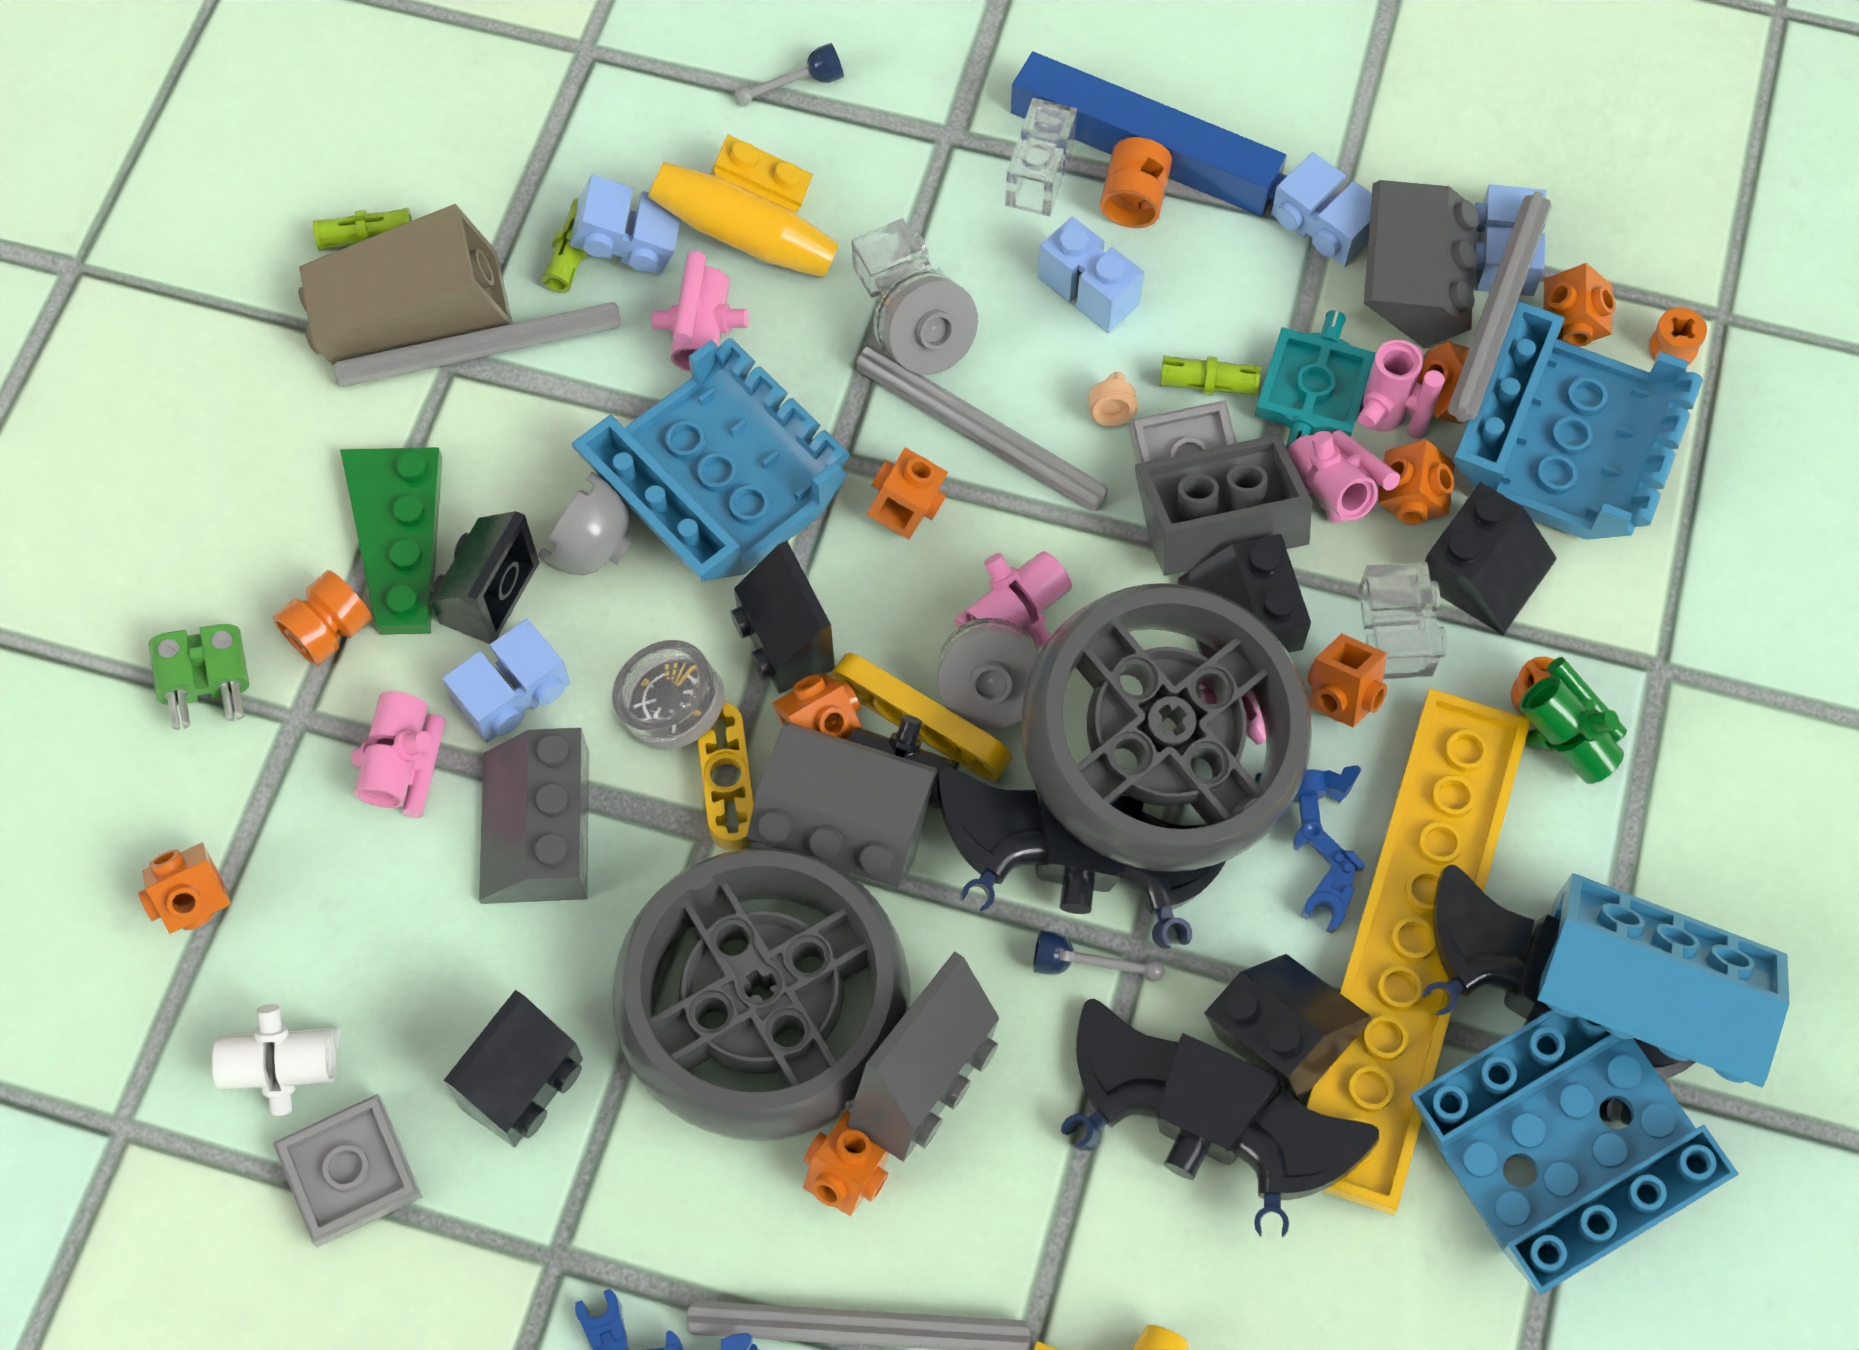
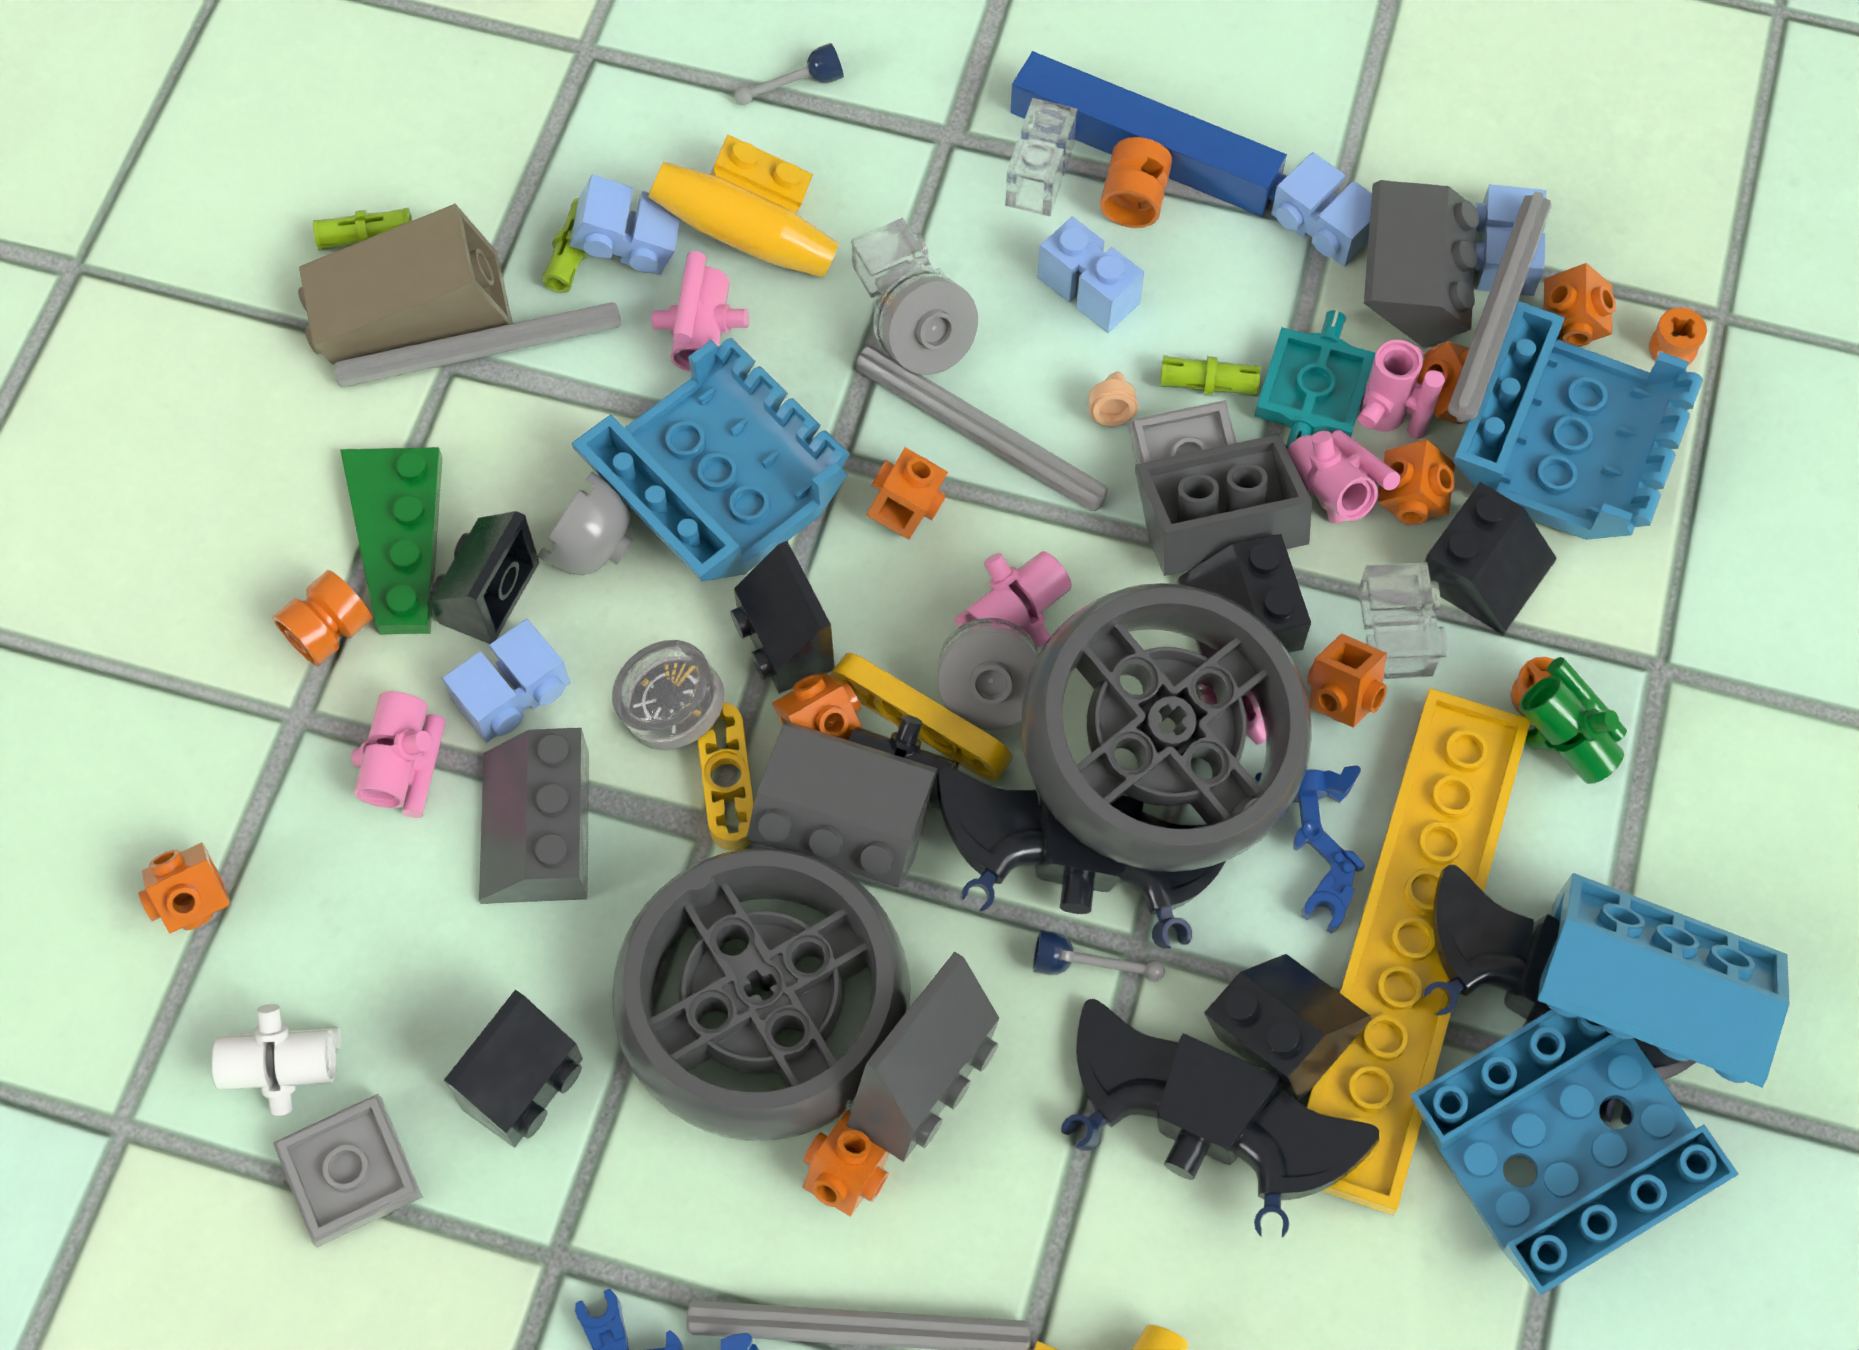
(199, 666): bright green piece -> none

